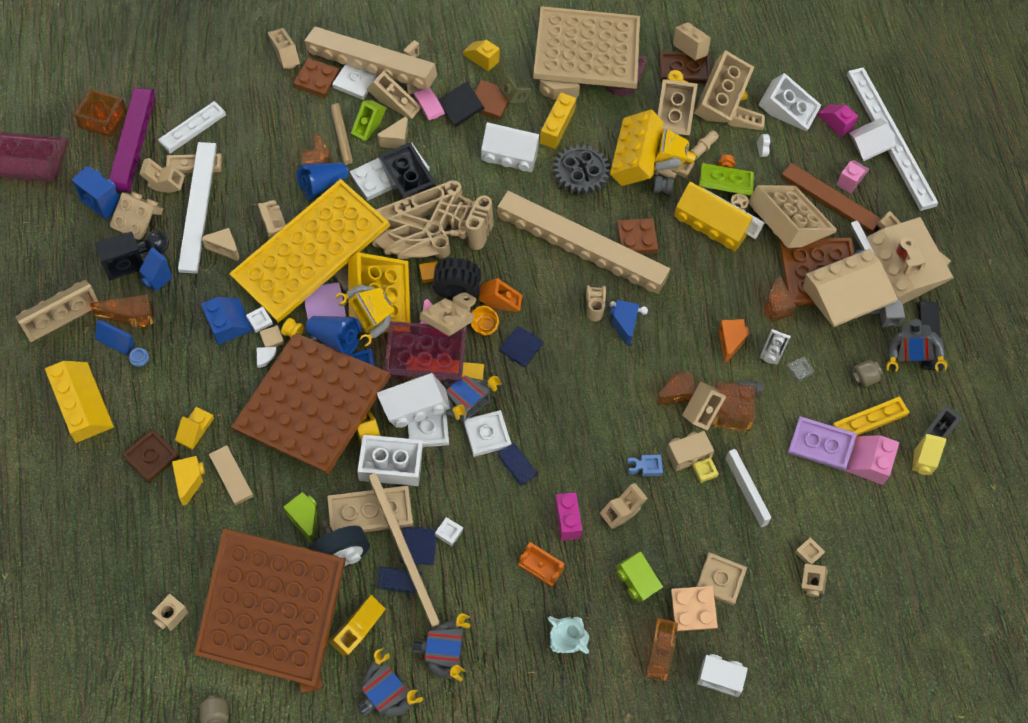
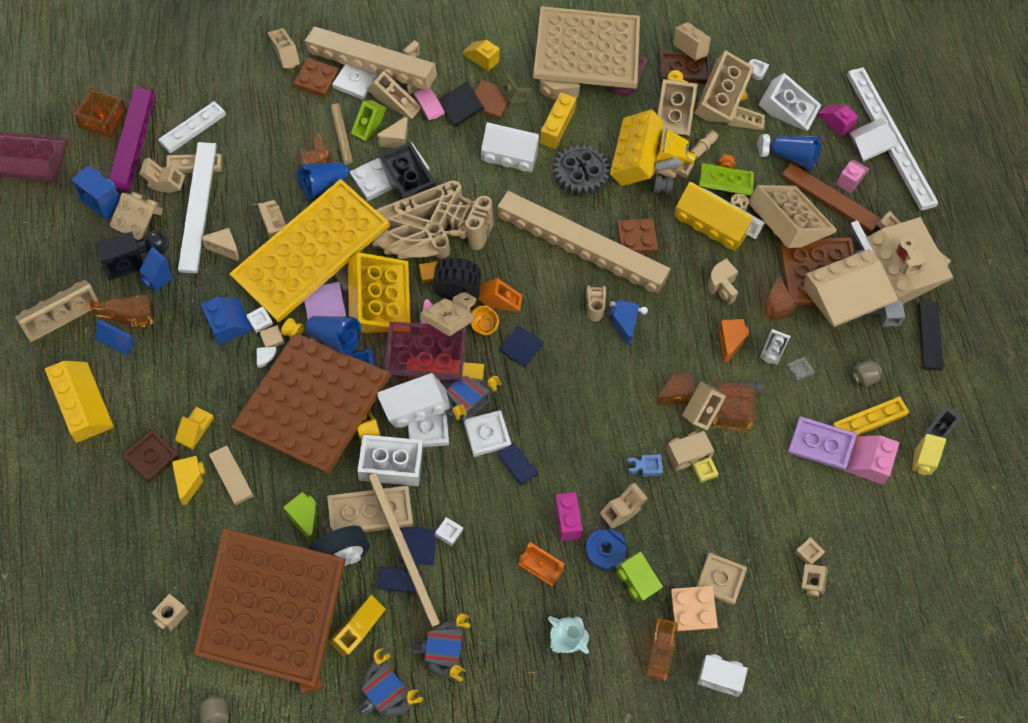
(138, 357): medium blue plate -> none
(371, 308): yellow torso -> none
(617, 549): none -> blue plate
(721, 279): none -> tan brick
(748, 488): white tile -> none
(759, 69): none -> white tile
(798, 149): none -> blue cone
(916, 343): dark grey torso -> none

